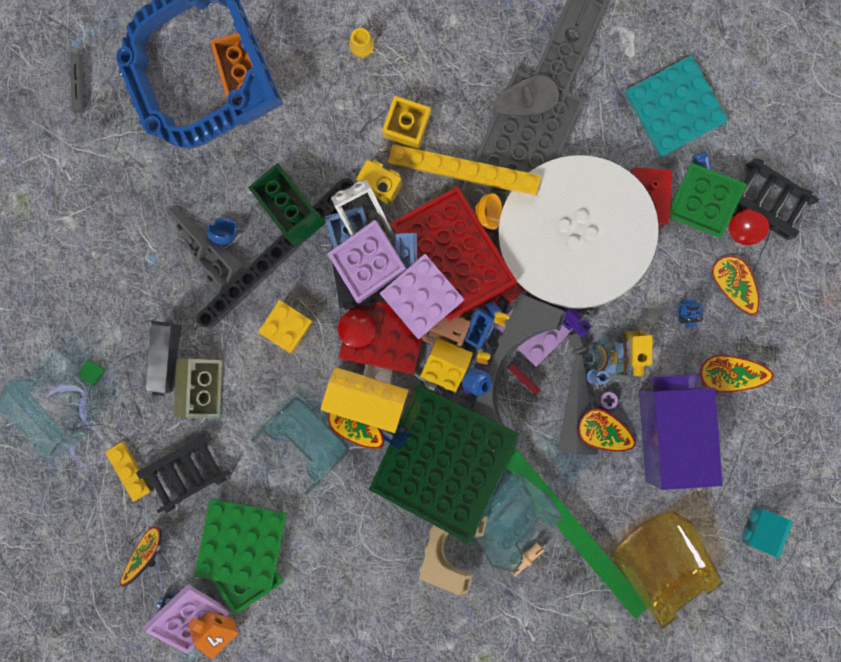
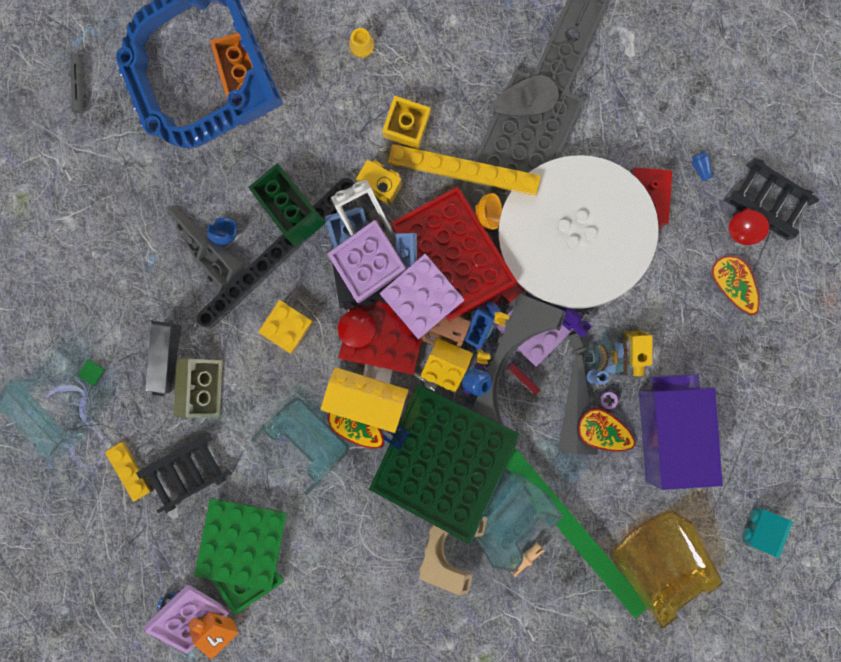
(142, 556): shield -> none
(676, 106): teal plate -> none
(689, 313): head -> none
(706, 200): green plate -> none
(733, 374): shield -> none

